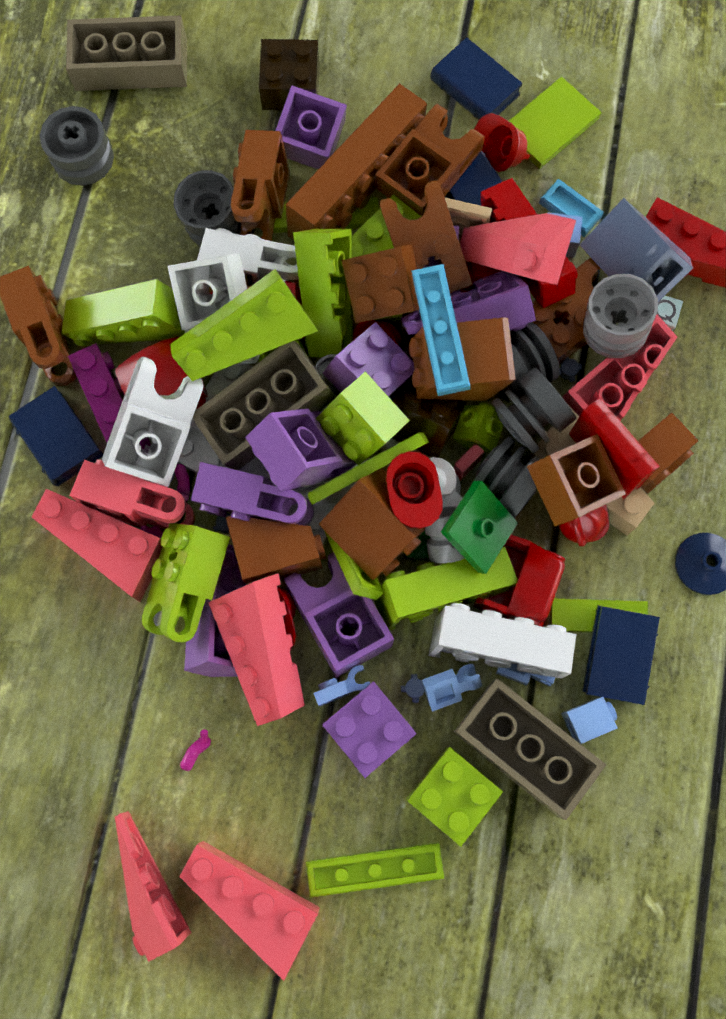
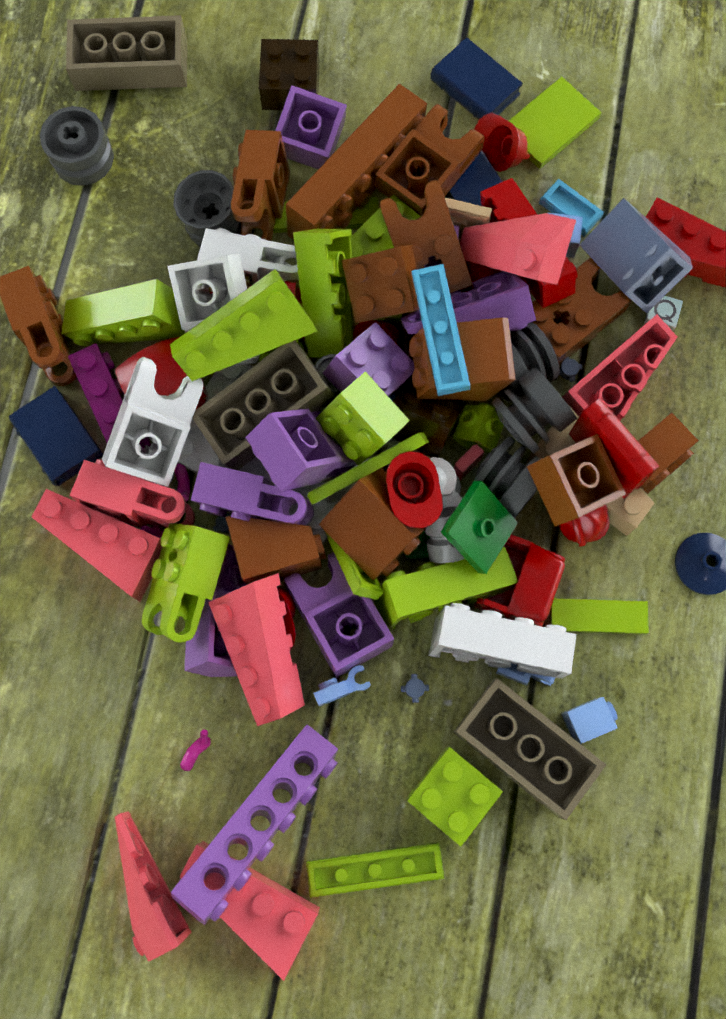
(191, 891): none -> medium lavender brick
(369, 729): medium lavender brick -> none
(447, 687): light blue plate -> none
(620, 655): dark blue piece -> none
(623, 301): light grey wheel -> none

